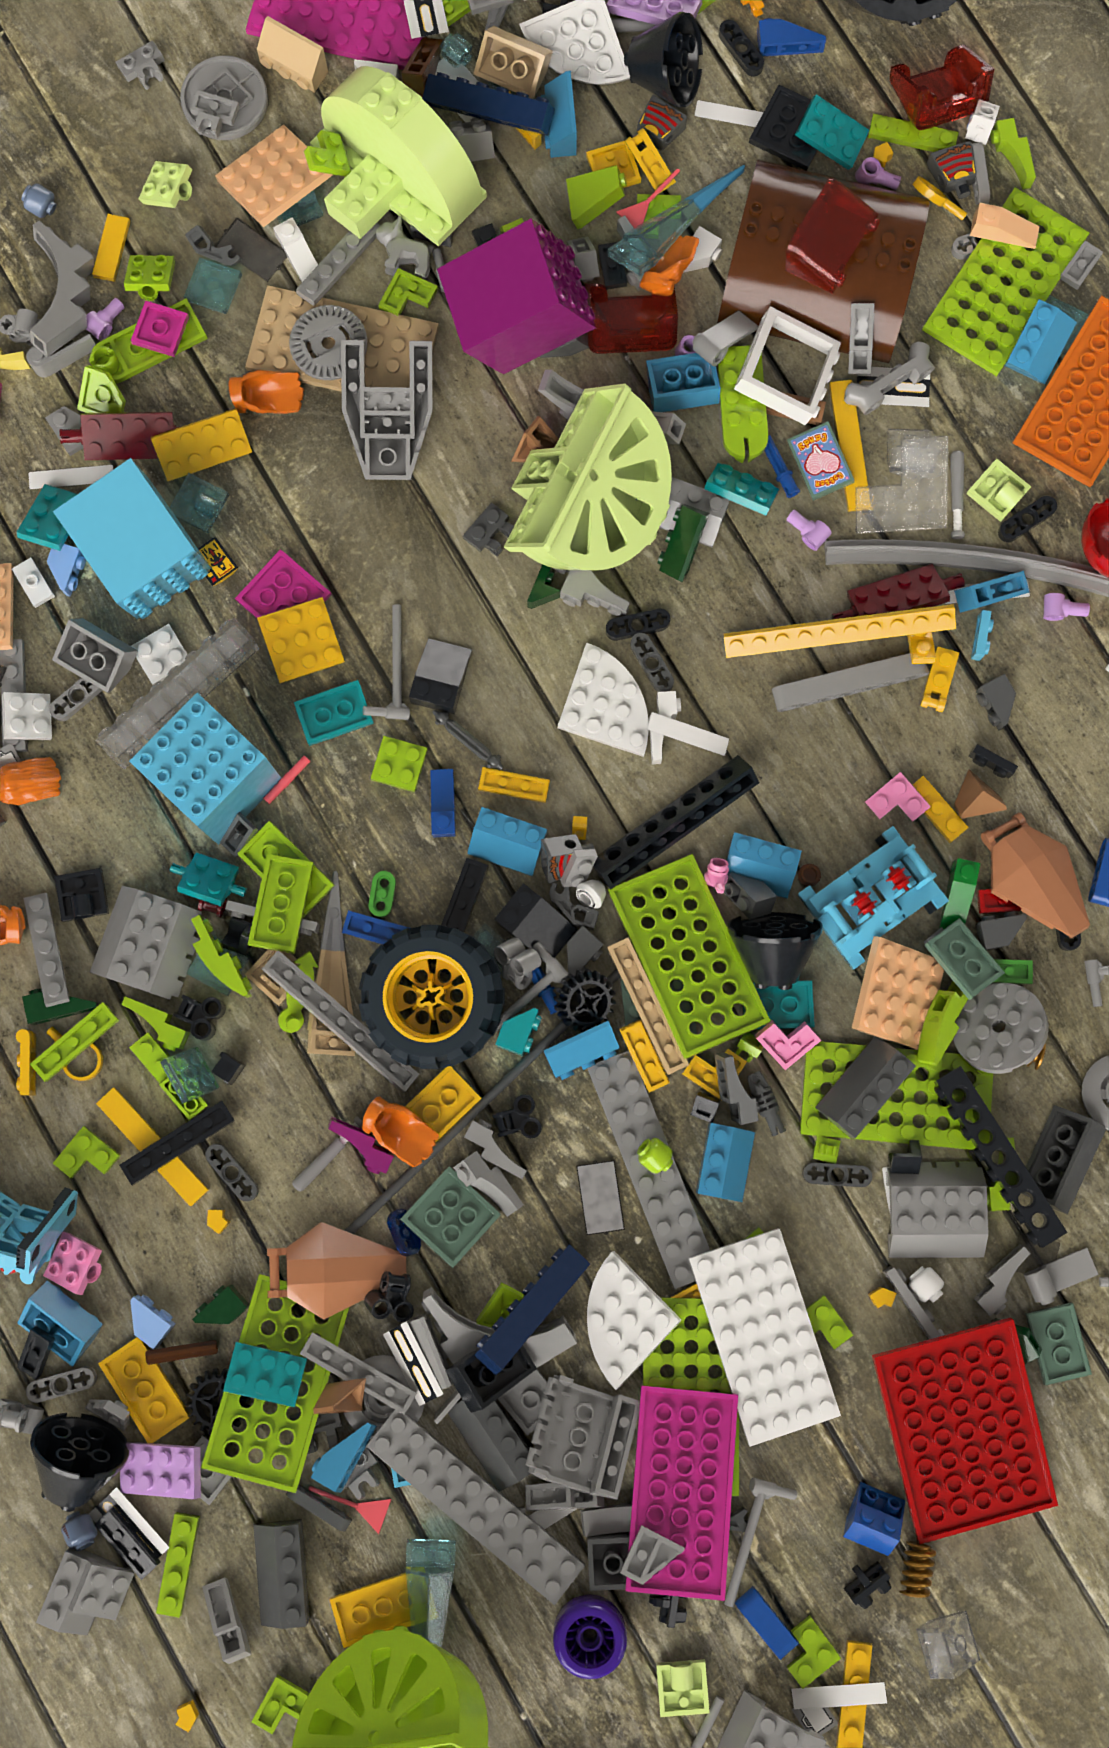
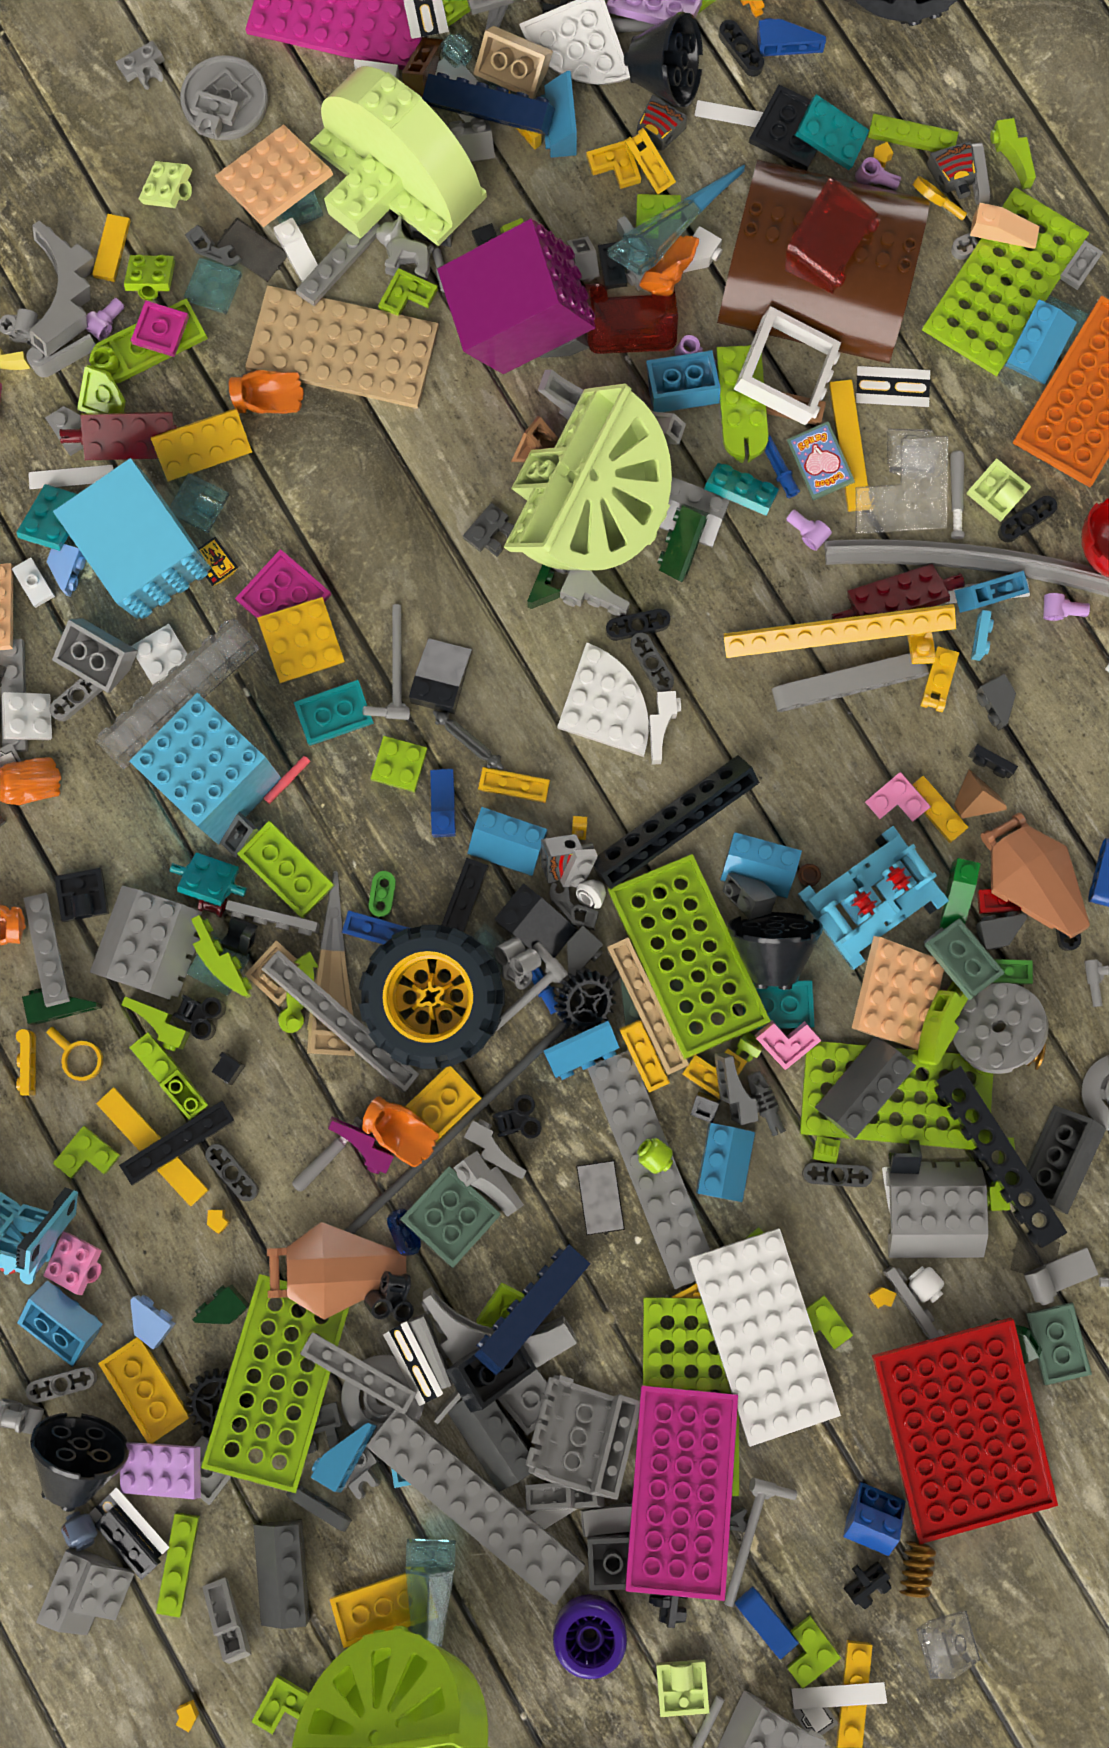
(35, 1352): black plate -> none
(38, 200): sand blue head -> none
(74, 1042): lime plate -> none
(112, 1412): light grey wing -> none
(181, 1352): reddish brown axle -> none
(189, 1075): clear light blue plate -> none
(265, 1374): teal plate -> none
(281, 903): lime plate -> none
(292, 55): tan slope -> none
(314, 328): light grey piece -> none
(330, 156): lime plate -> none
(341, 1397): medium nougat slope -> none
(371, 1511): coral piece -> none
(386, 421): light grey wedge -> none
(517, 1031): teal slope -> none
(594, 193): lime slope -> none
(625, 1320): white plate -> none
(637, 213): coral piece -> none
(649, 1555): light grey wing -> none
(688, 733): white sticker -> none
(715, 341): light grey door -> none
(716, 875): bright pink animal -> none
(861, 339): light grey slope -> none
(870, 397): light grey plate -> none
(944, 91): clear red windscreen -> none
(982, 122): white head -> none
(992, 1297): light grey slope -> none

